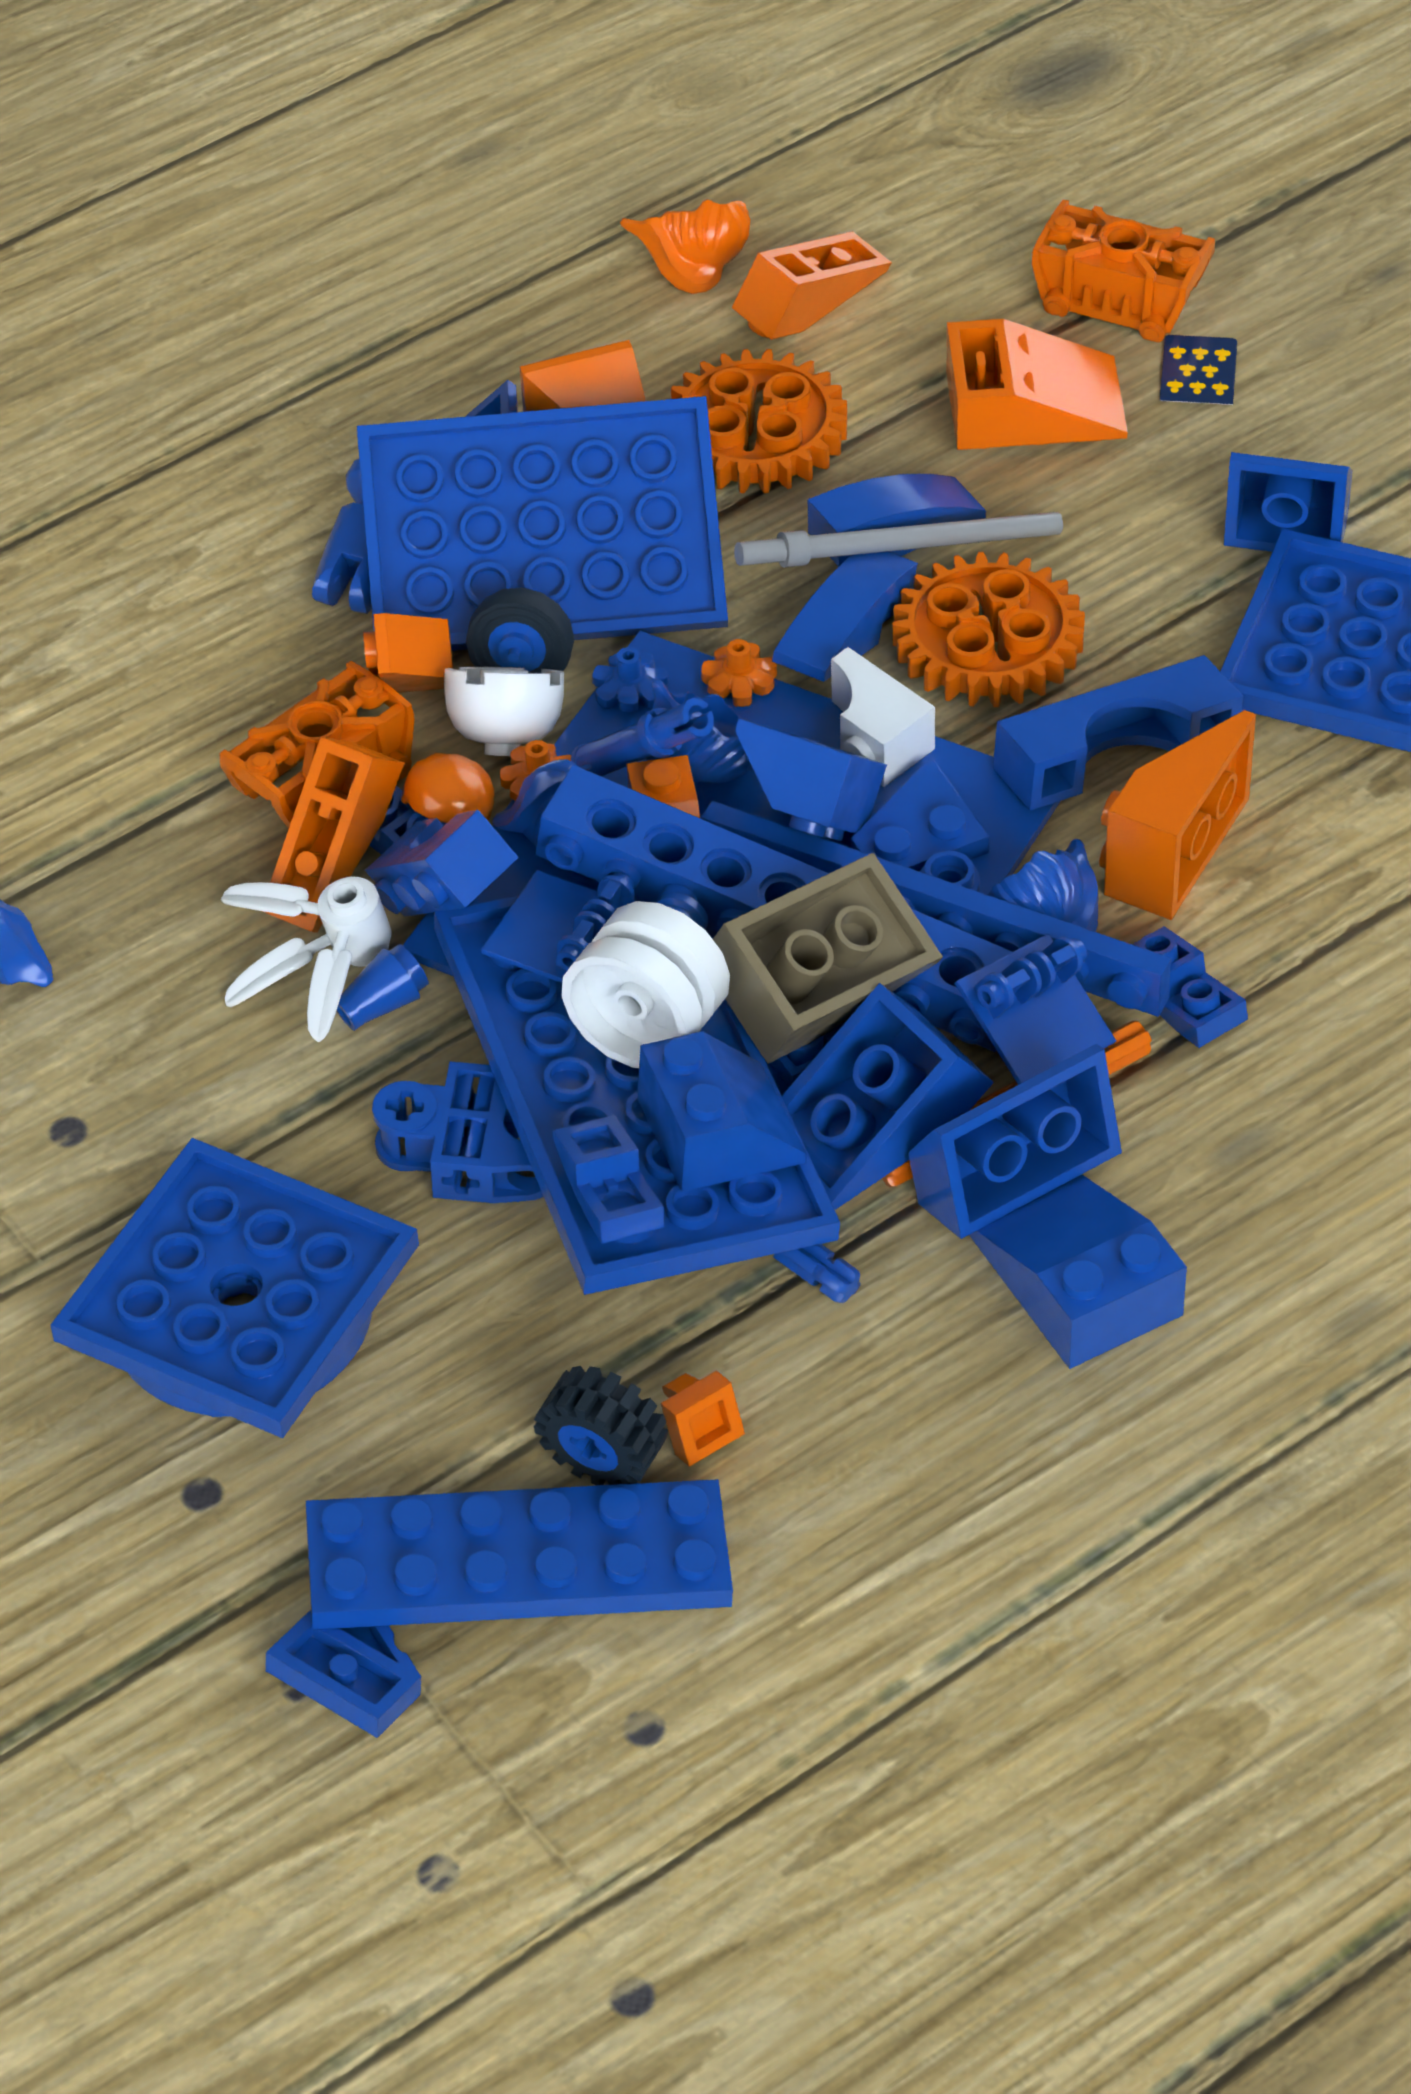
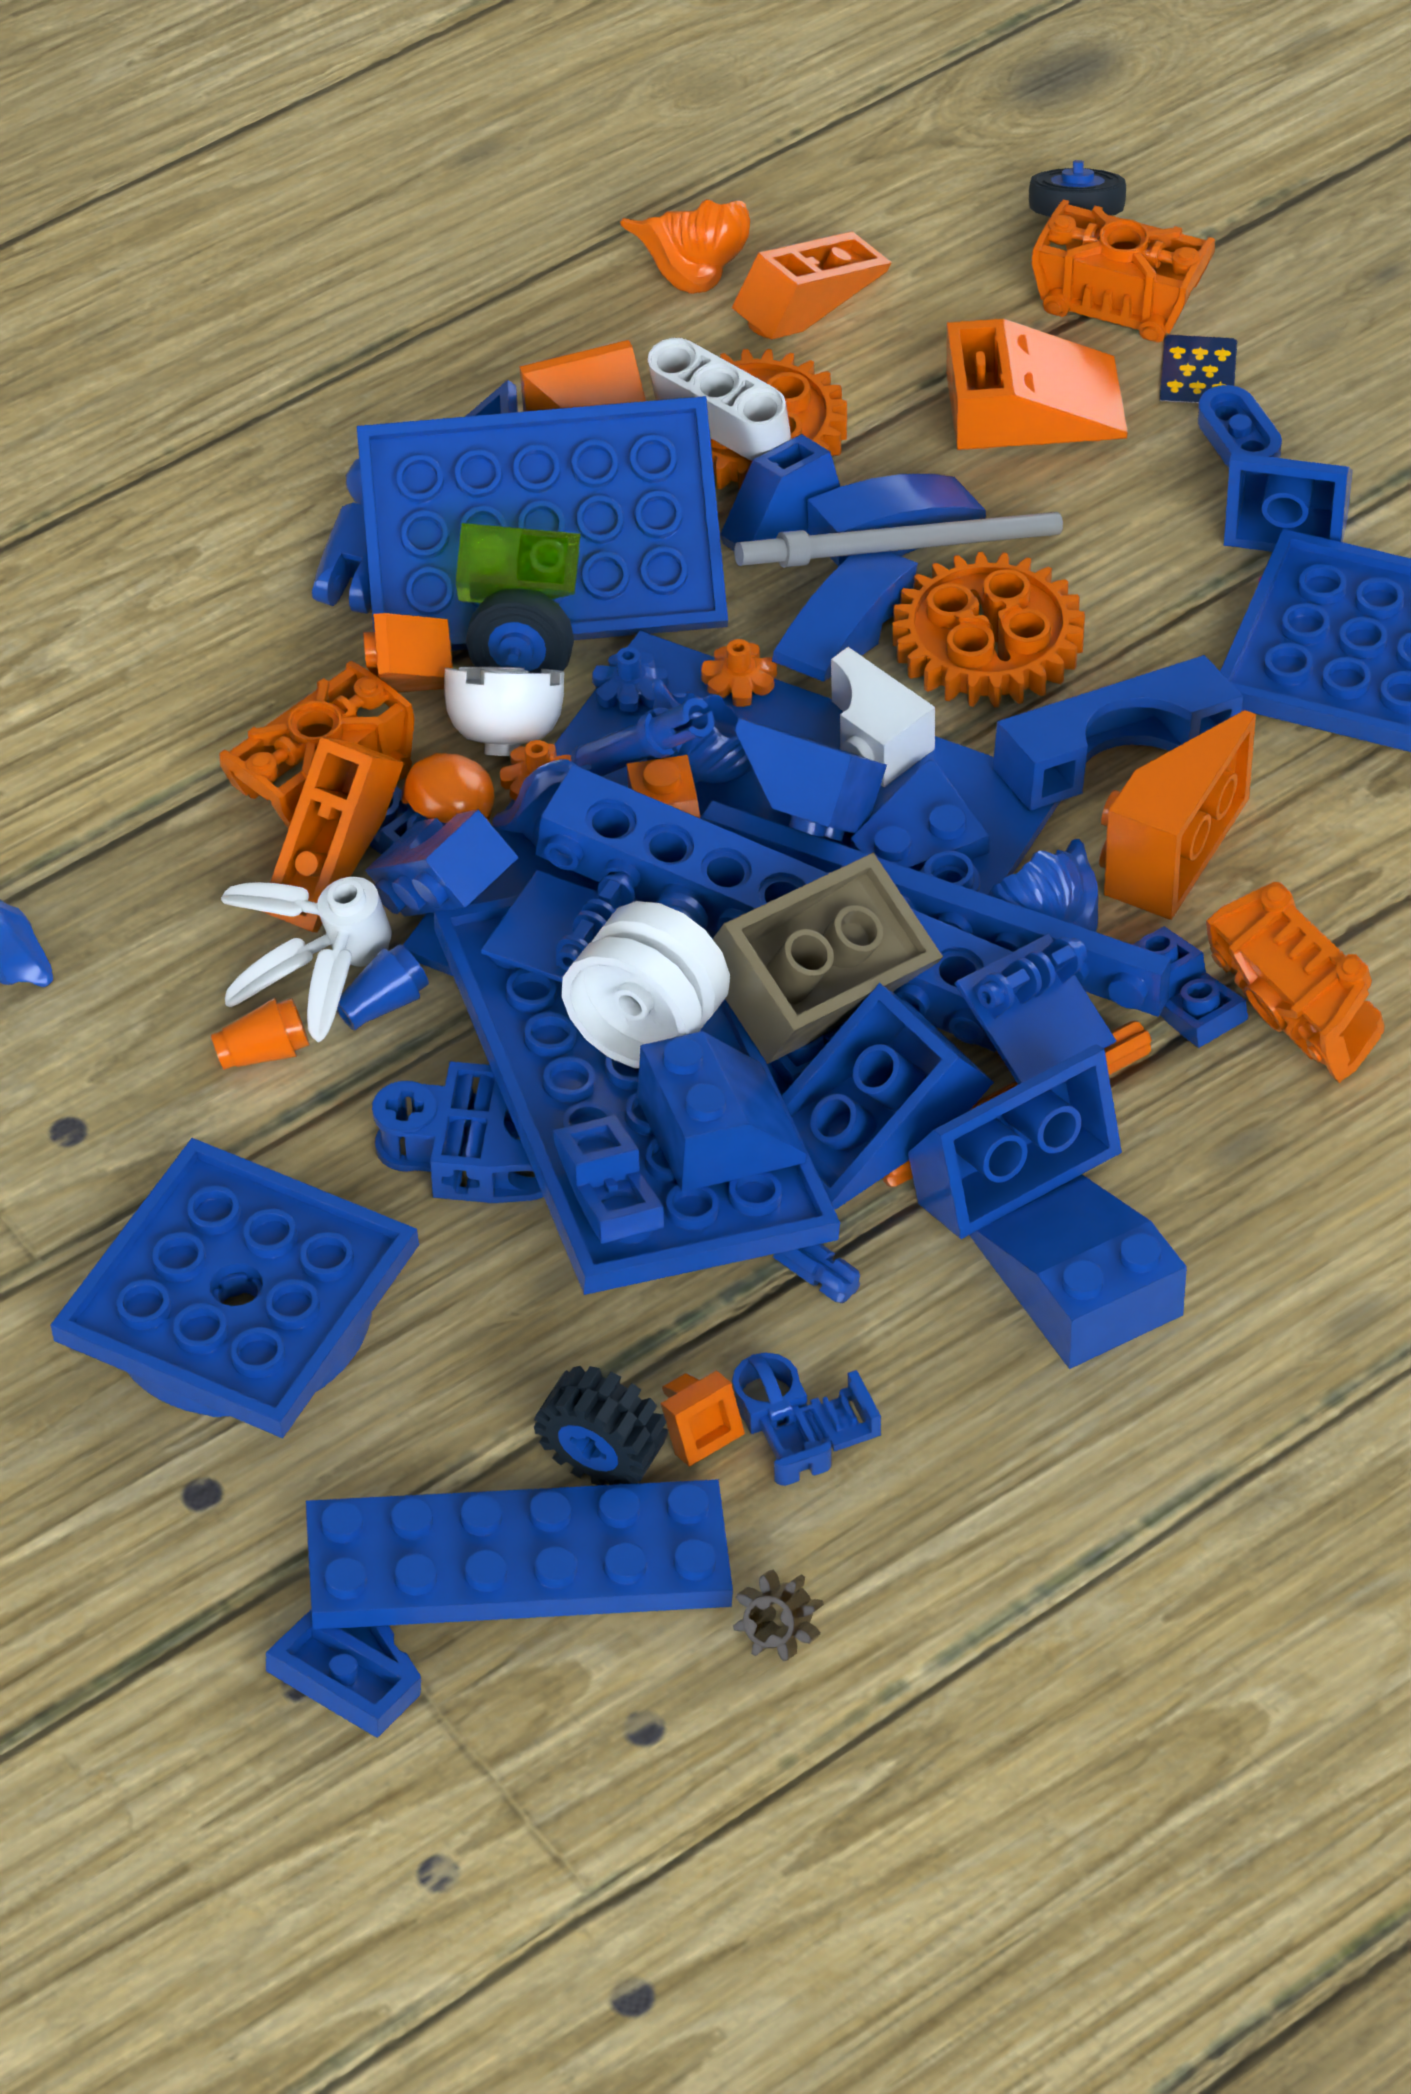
(261, 1036): none -> orange cone
(515, 558): none -> clear neon green slope
(741, 408): none -> white beam
(760, 1614): none -> dark brown gear
(778, 490): none -> blue slope
(809, 1429): none -> blue piece
(1080, 186): none -> black wheel
(1237, 423): none -> blue plate
(1297, 978): none -> orange piece

